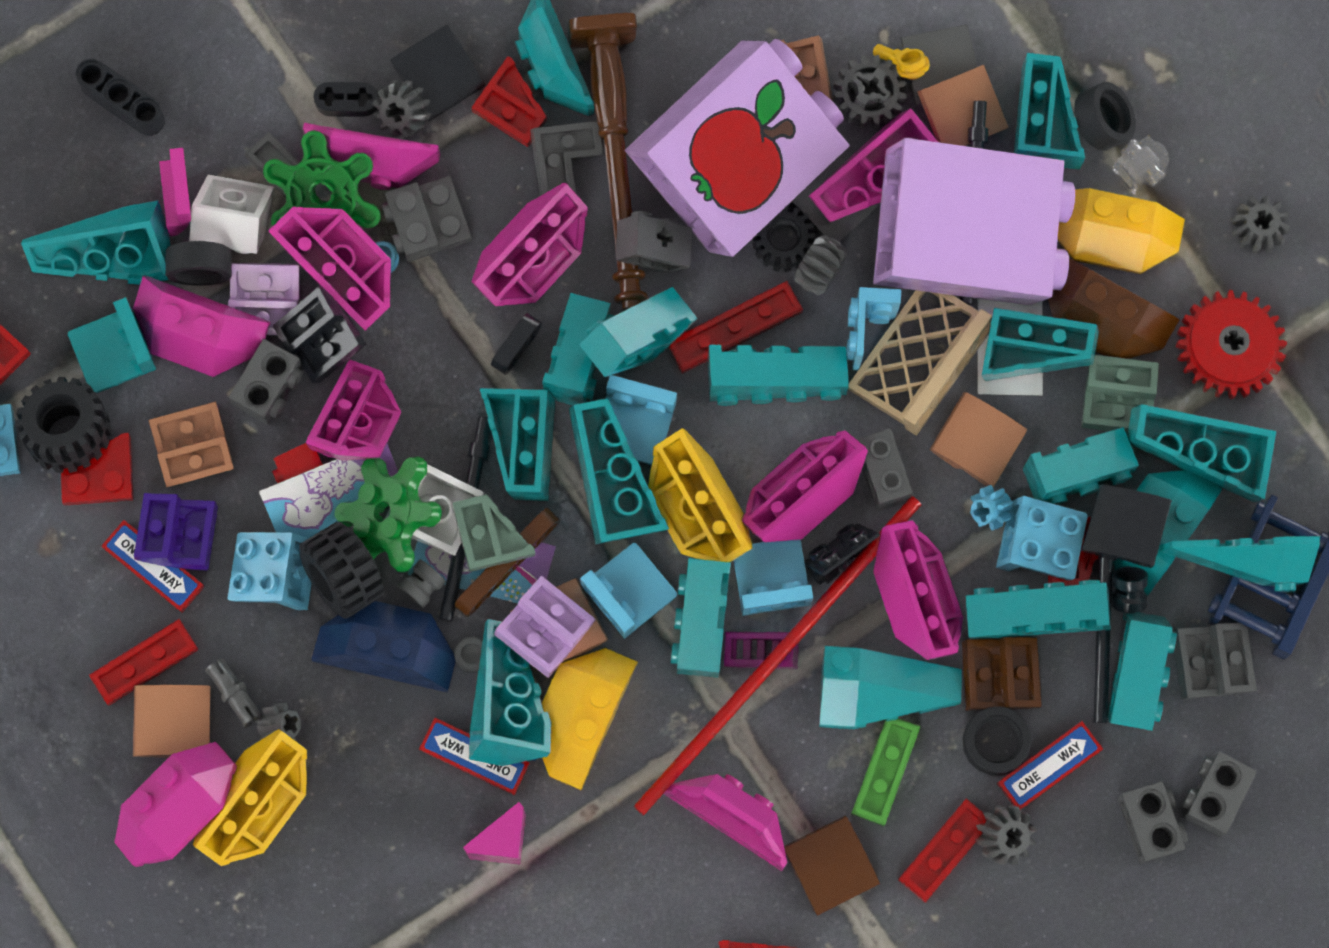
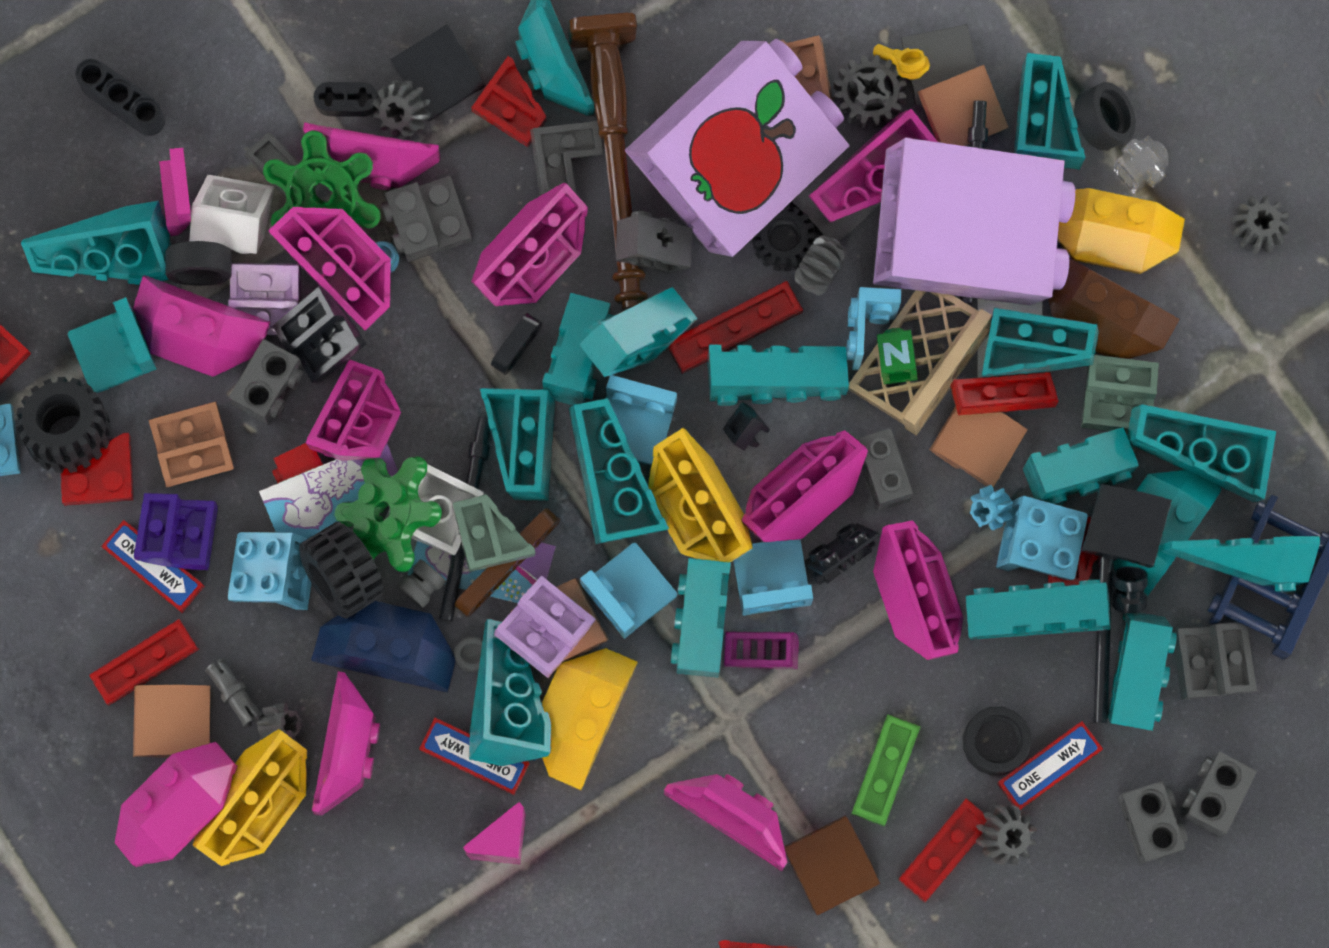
(346, 747): none -> dark pink wedge
(744, 426): none -> black tile
(769, 664): red piece -> none
(878, 686): teal wedge -> none
(897, 356): none -> green brick
(1001, 673): reddish brown slope -> none
(1004, 393): none -> red tile
(1247, 328): red gear -> none

